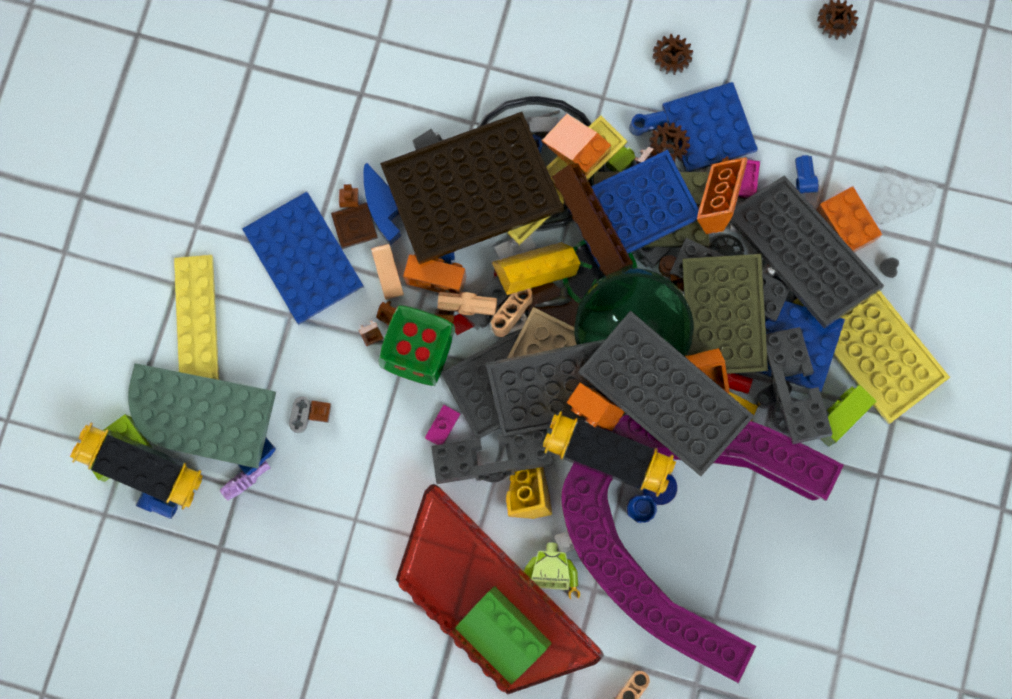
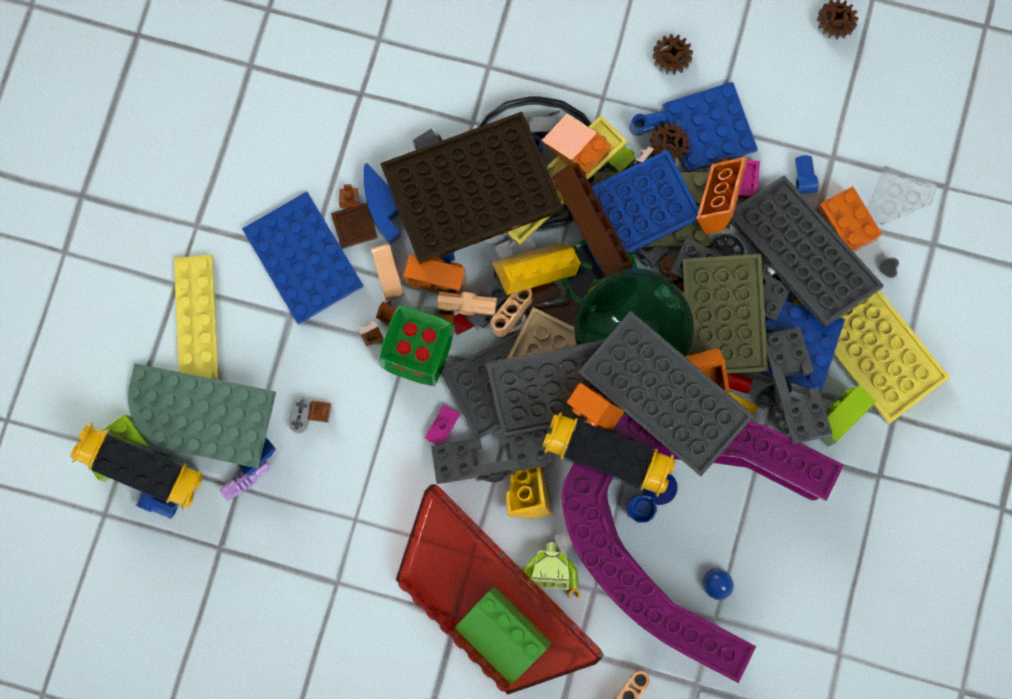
(718, 584): none -> blue hair

